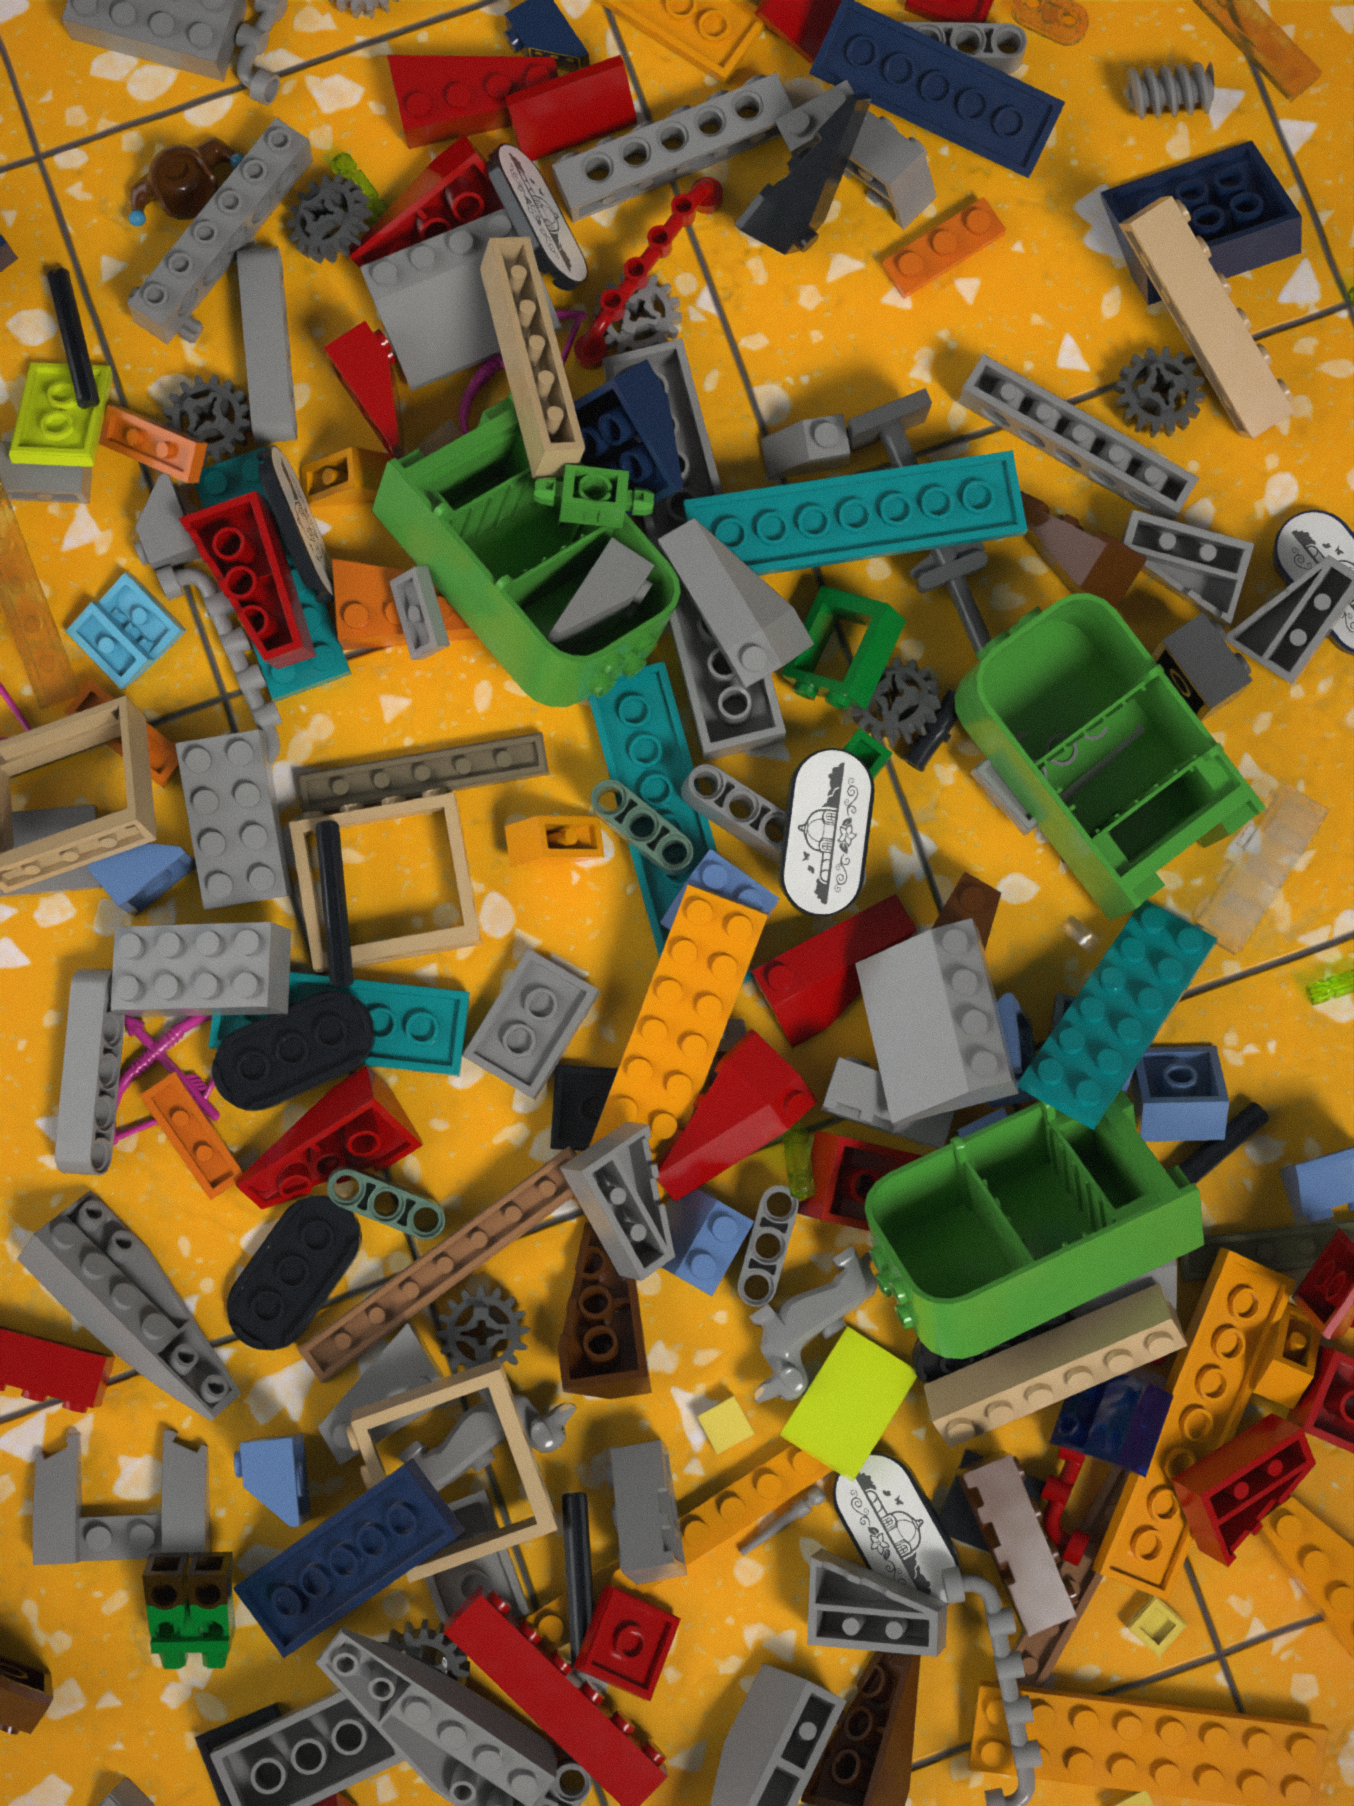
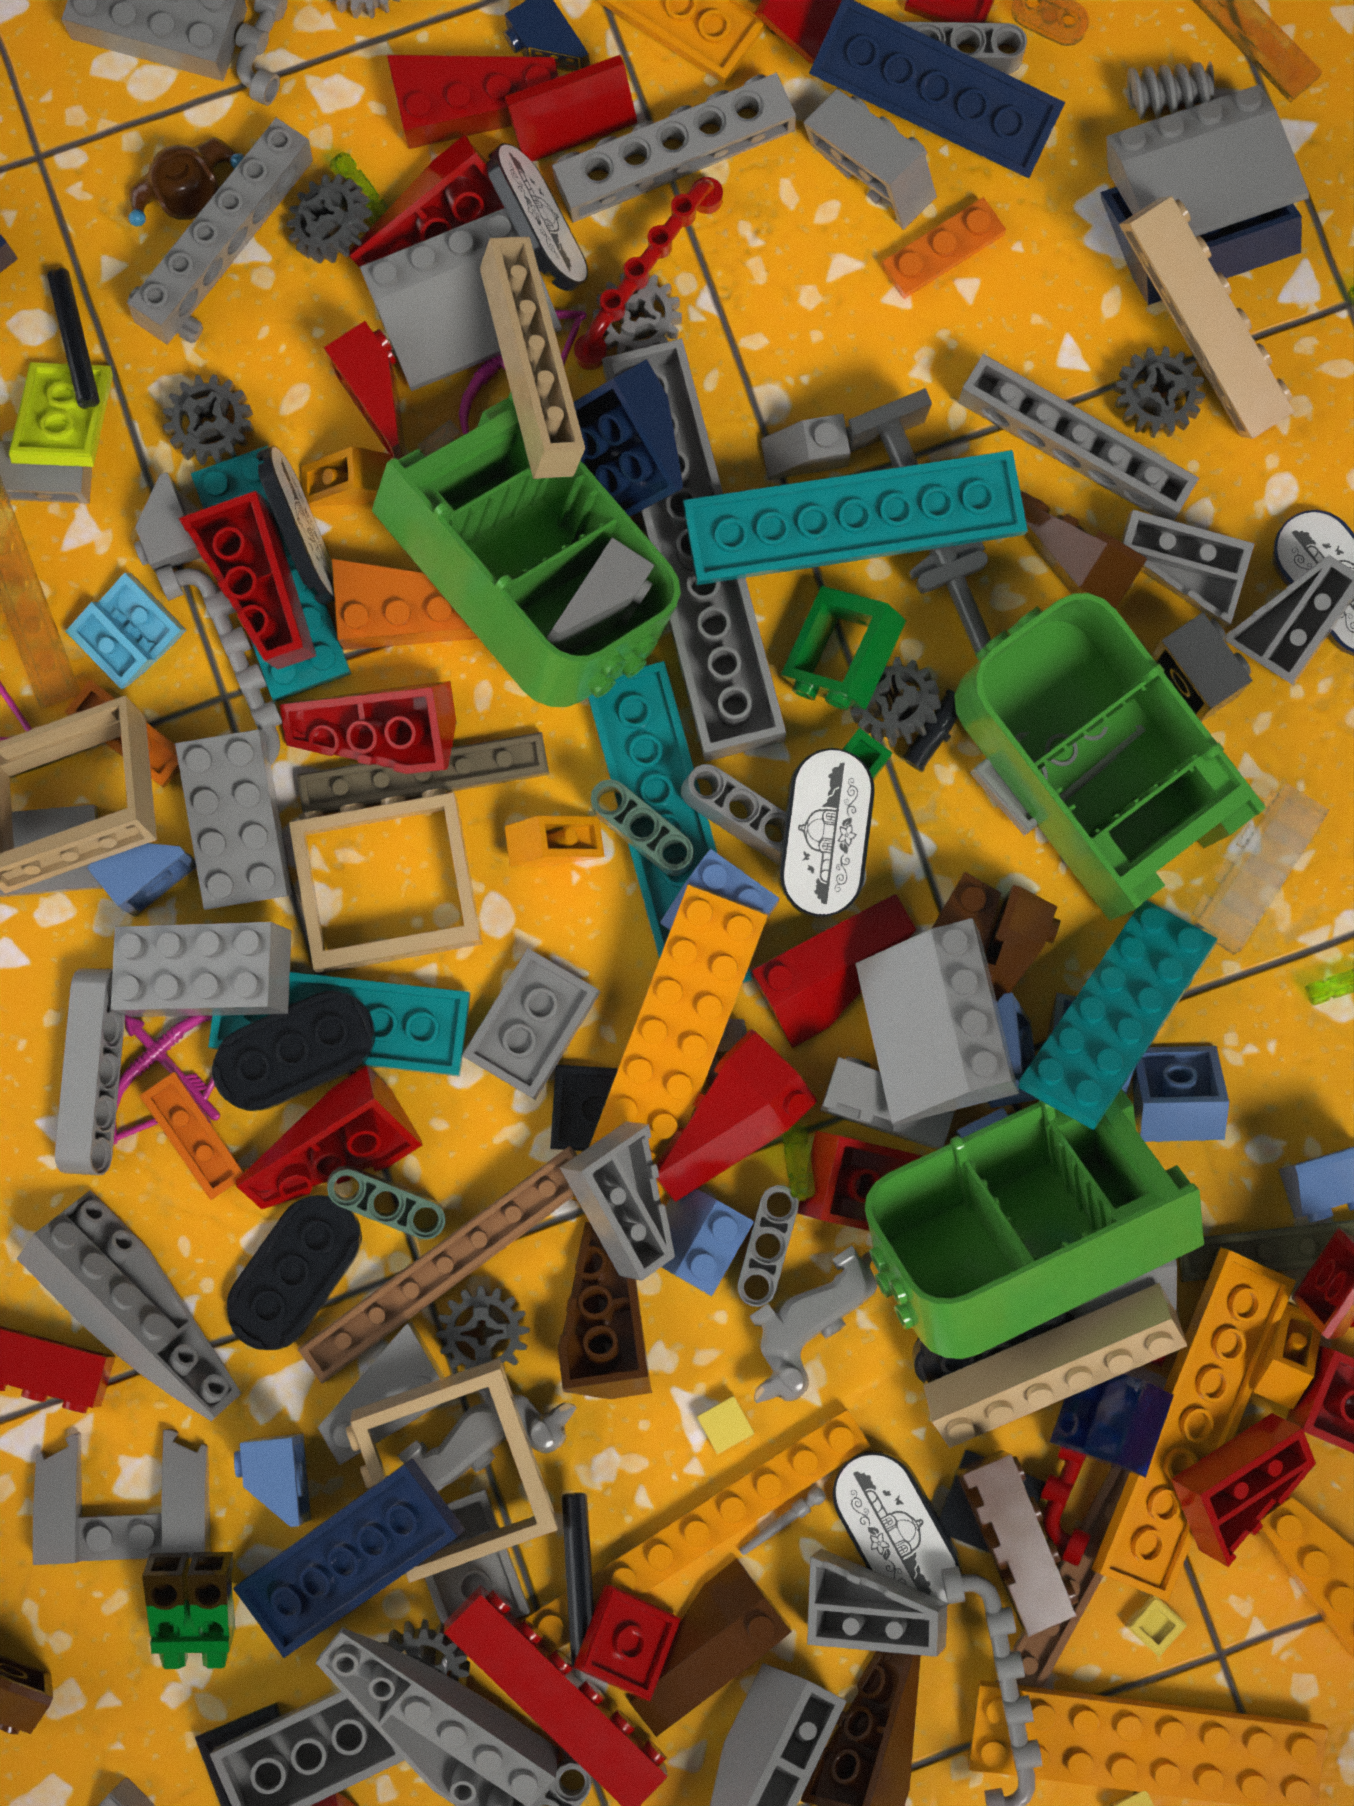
(153, 443): orange plate -> none
(267, 345): light grey beam -> none
(334, 903): black axle -> none
(389, 727): none -> red wedge
(419, 613): light grey plate -> none
(598, 481): bright green piece -> none
(646, 1513): light grey wedge -> none
(715, 1641): none -> reddish brown wedge
(742, 612): light grey wedge -> none
(797, 205): black wedge -> none
(803, 122): light grey plate -> none
(849, 1404): neon yellow tile -> none
(1019, 937): none -> reddish brown wedge
(1080, 934): clear tile -> none
(1216, 158): none -> light grey slope
(1216, 1151): black axle -> none

